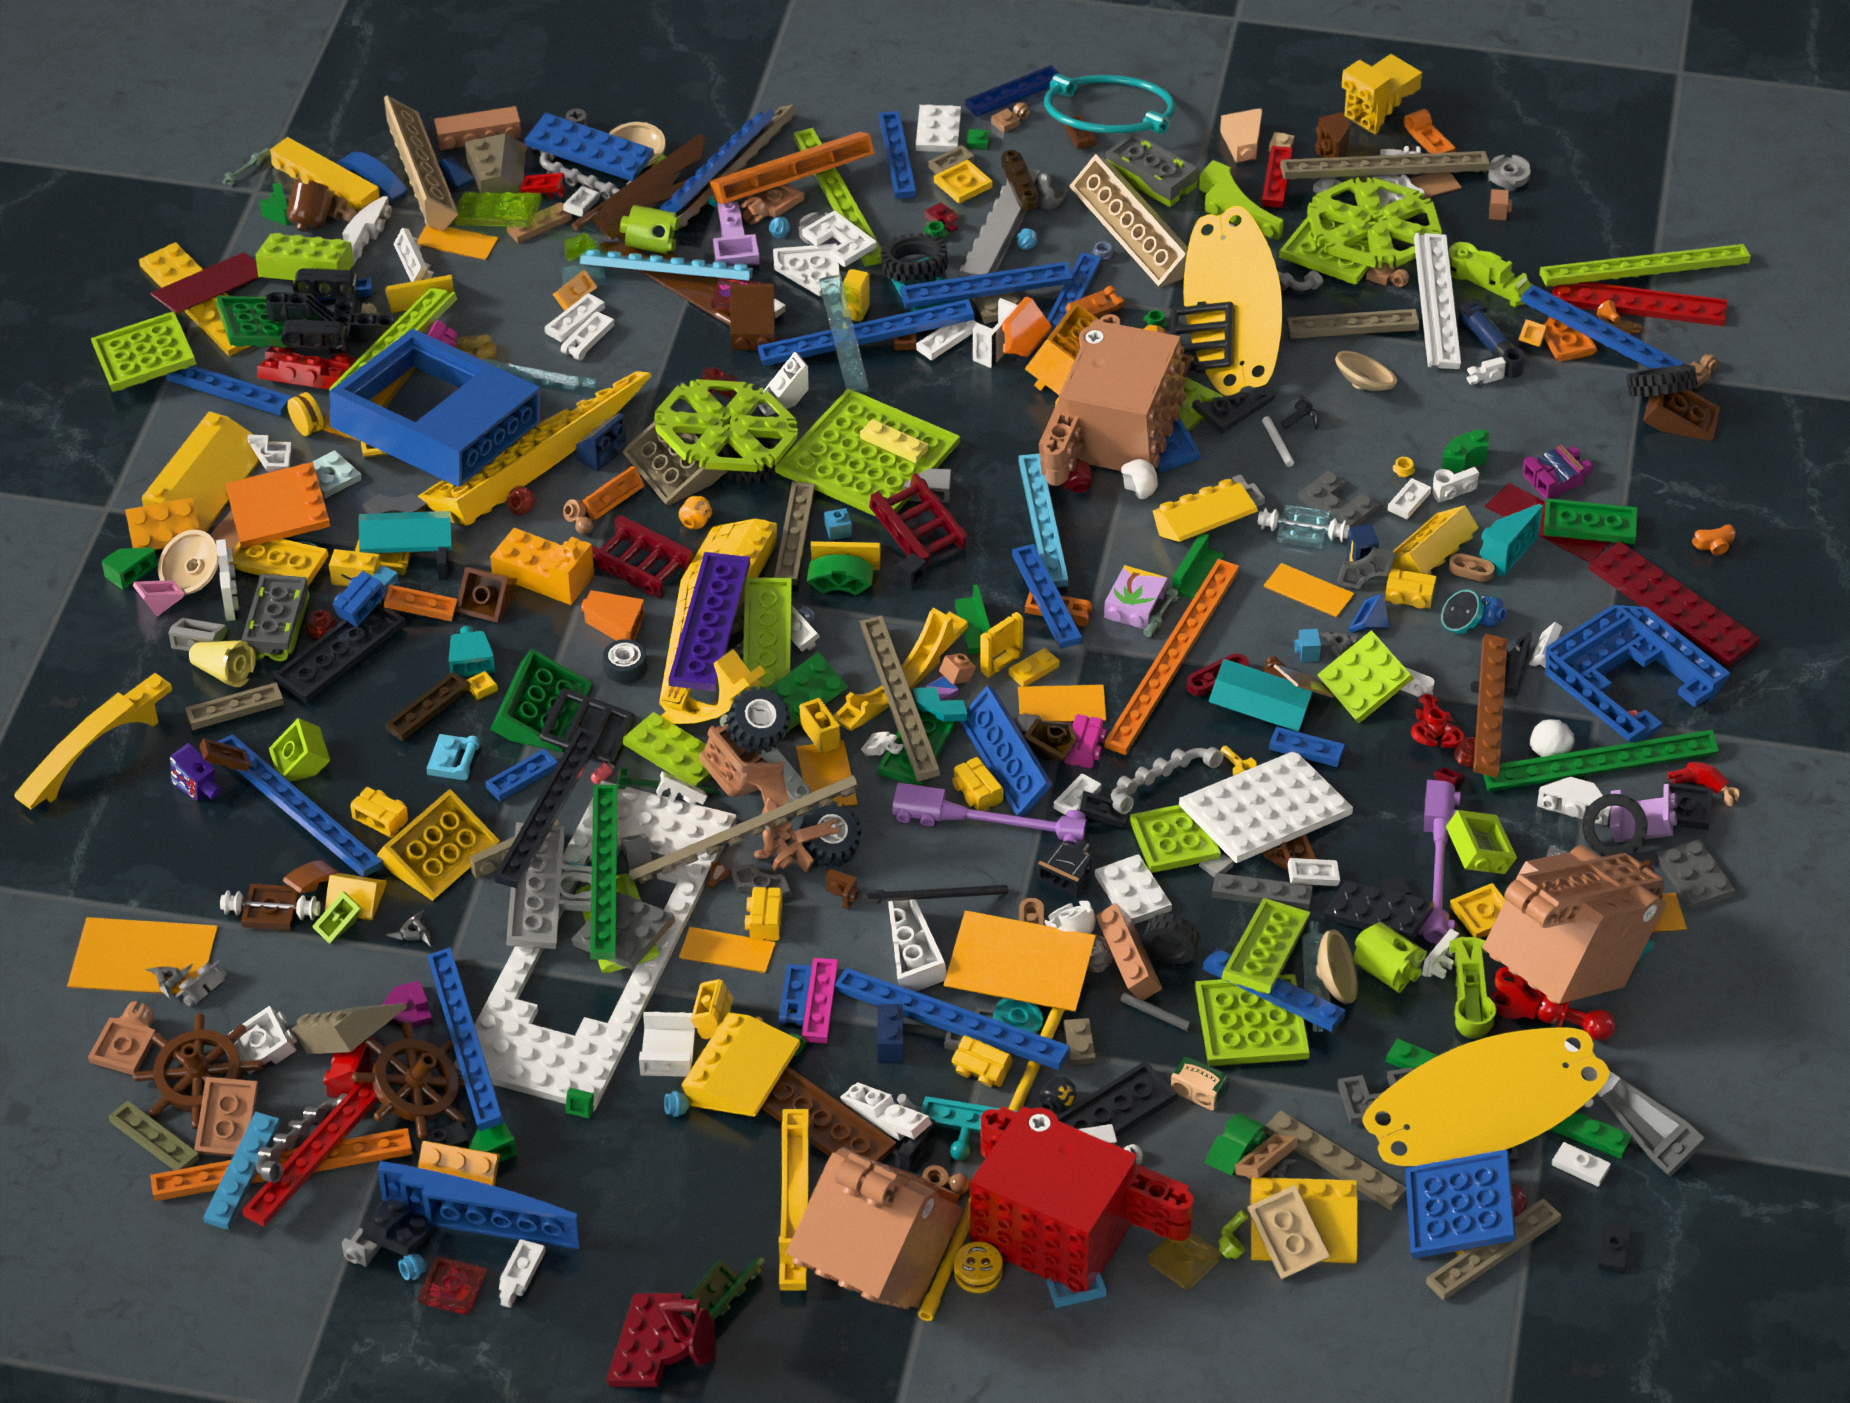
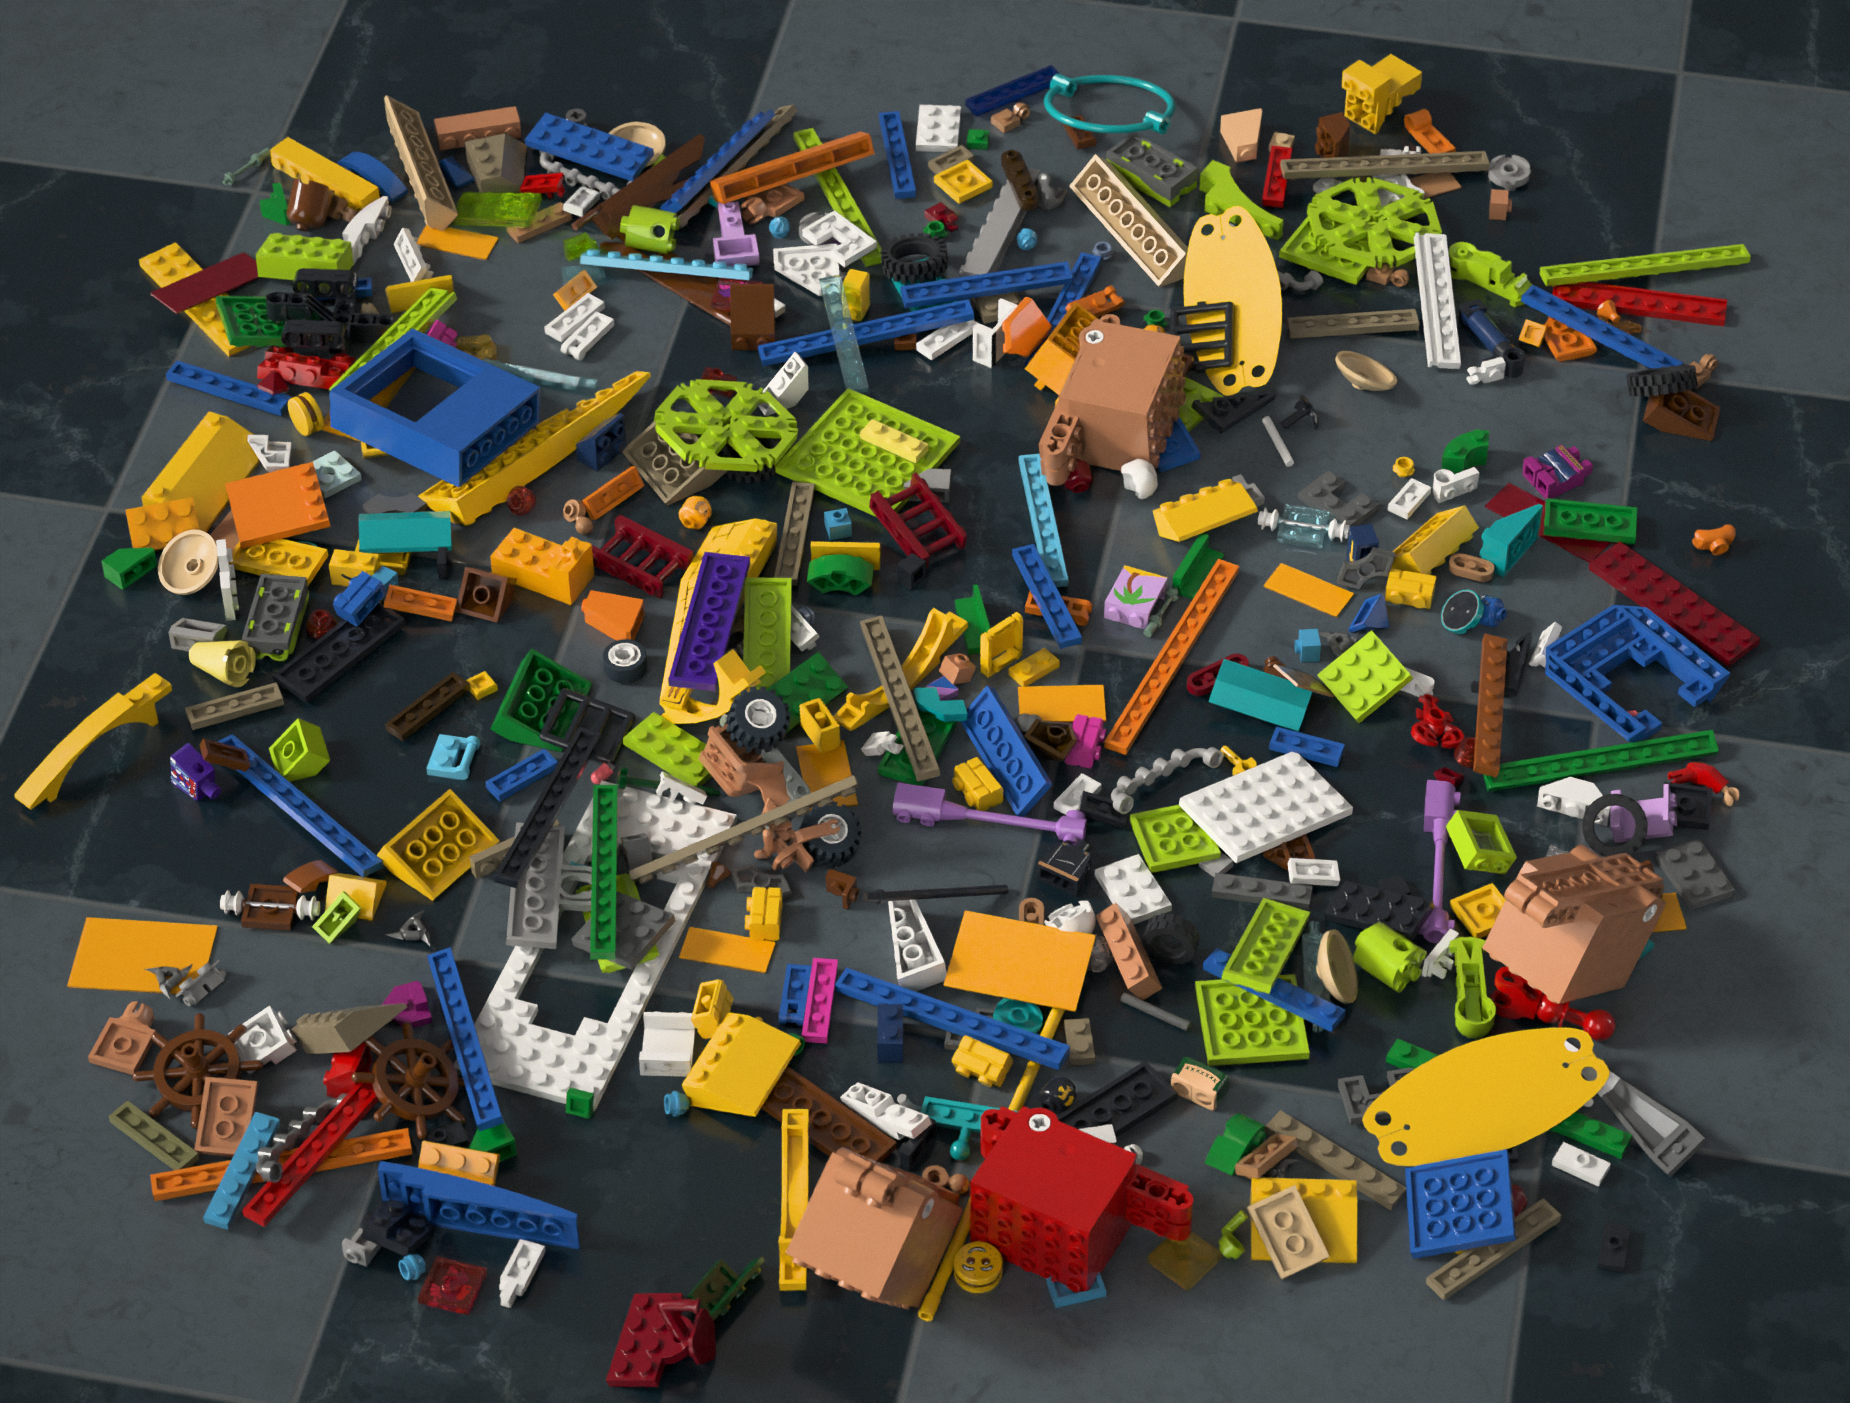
(143, 351): lime plate -> none
(159, 594): bright pink slope -> none
(273, 384): none -> dark red slope
(379, 811): yellow brick -> none
(470, 653): teal torso -> none
(1552, 738): white hair -> none

